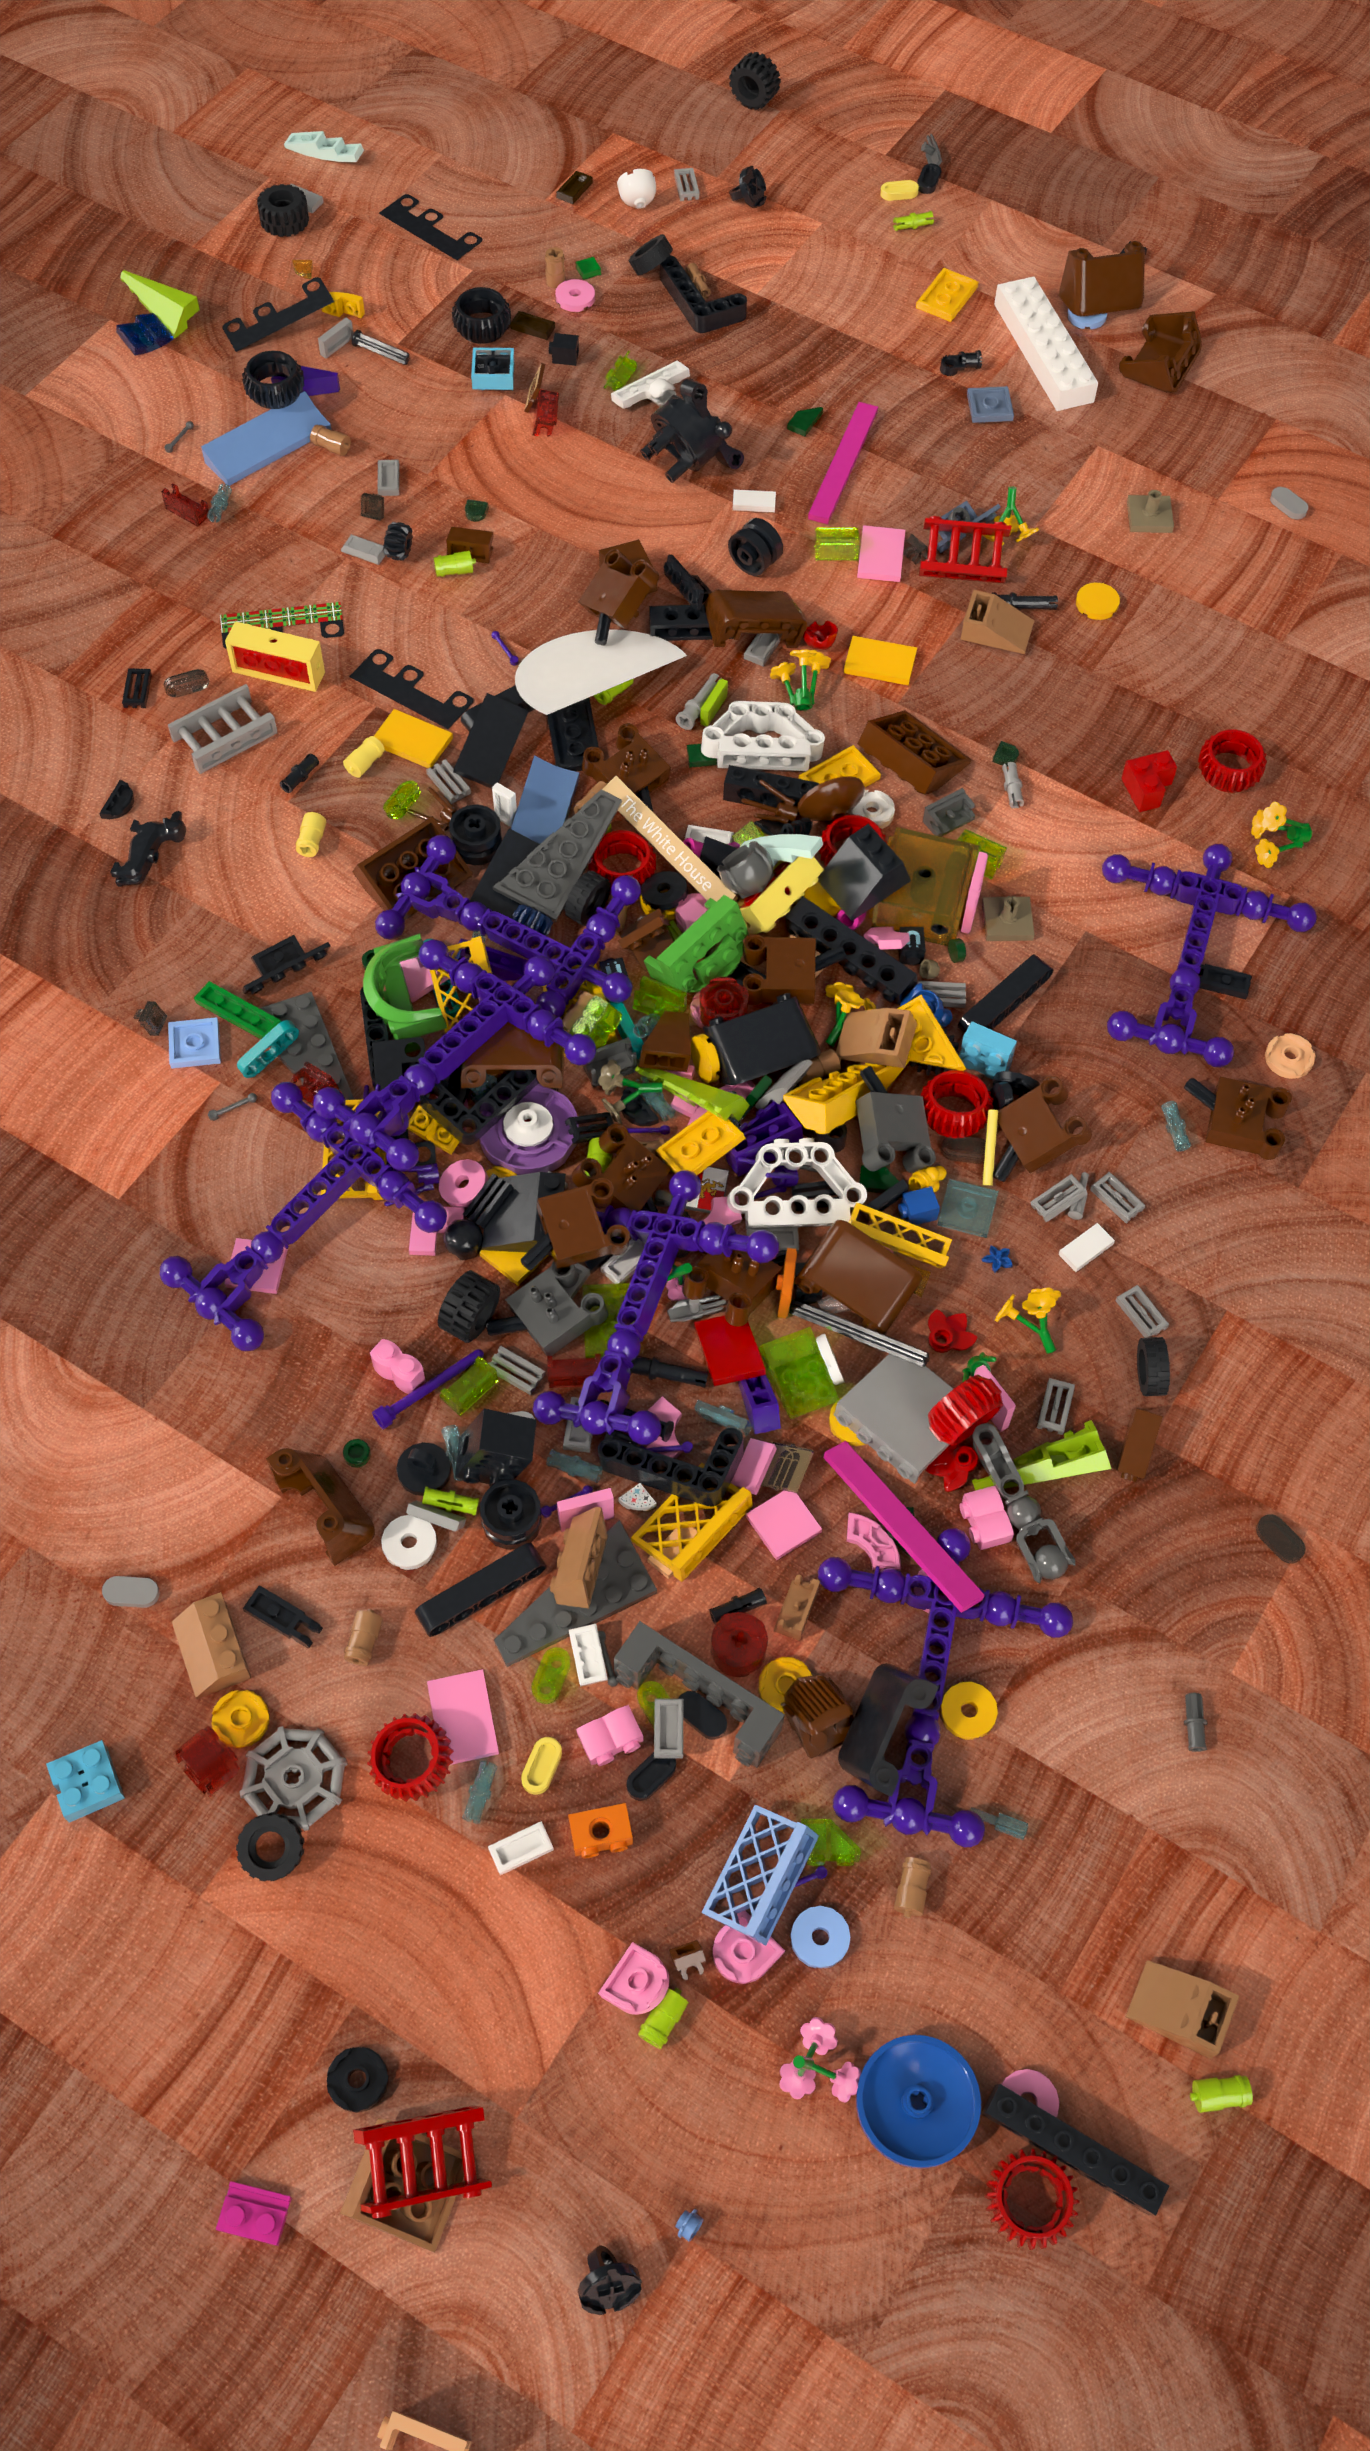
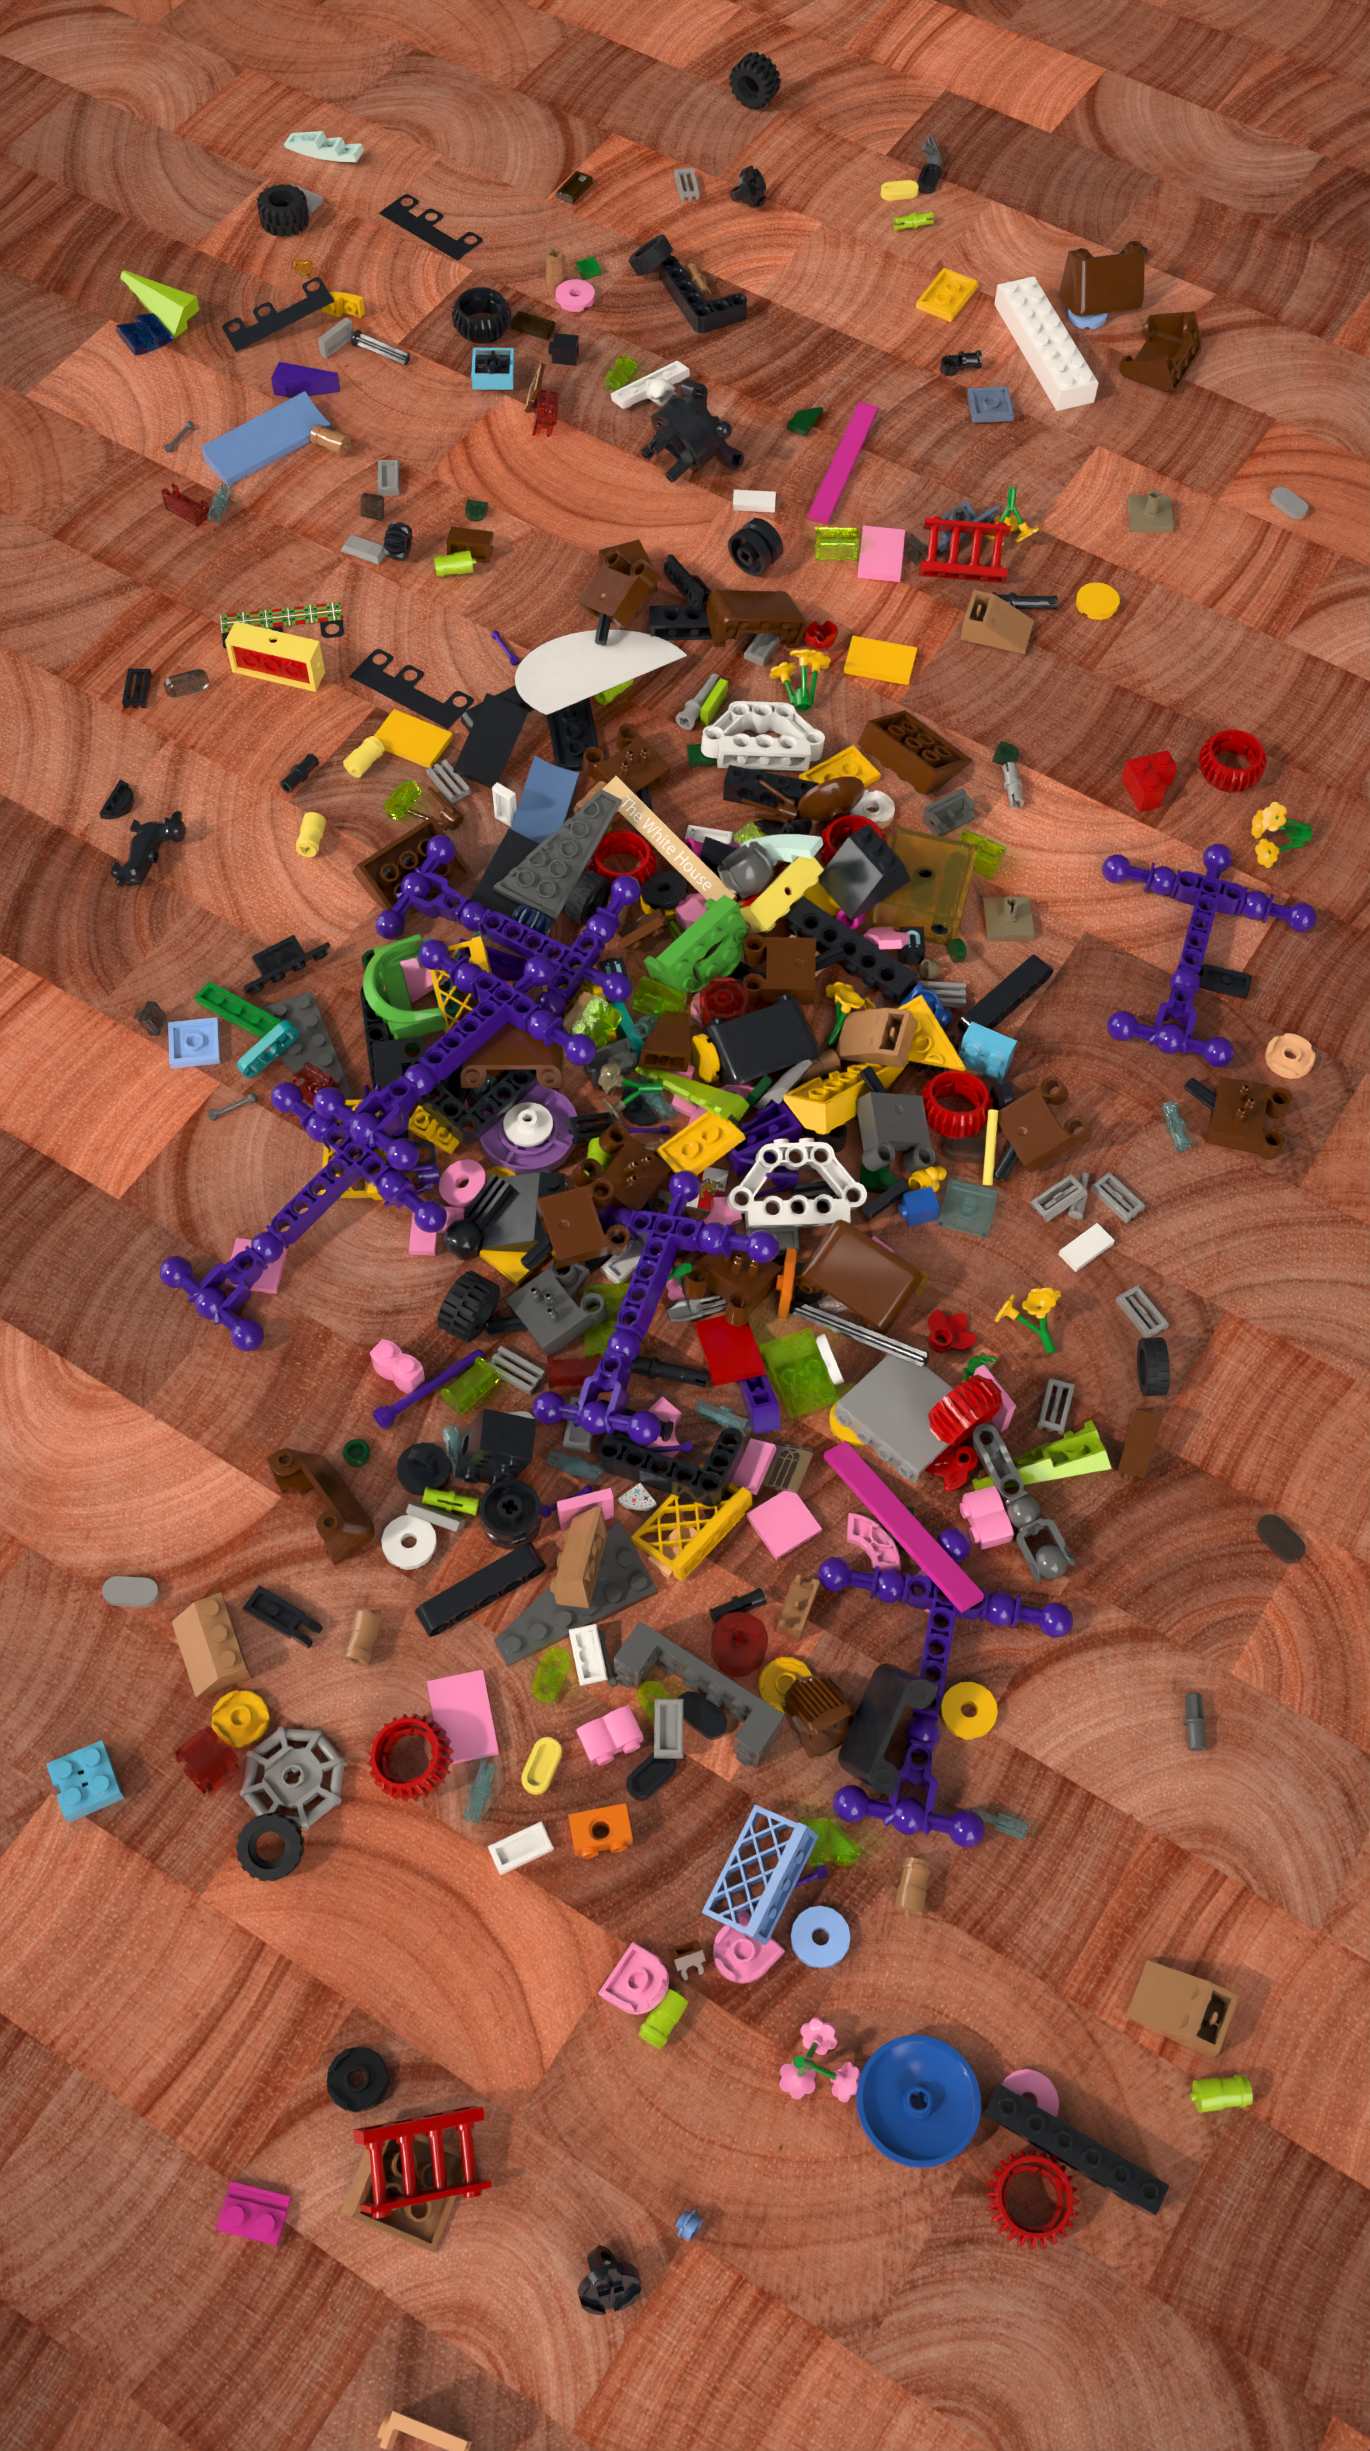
(230, 744): light grey fence -> none
(273, 394): black gear -> none
(476, 833): black wheel -> none
(637, 188): white cylinder -> none
(899, 1244): yellow fence -> none
(974, 892): bright pink tile -> none
(998, 1258): blue plant -> none
(1019, 1082): black tile -> none

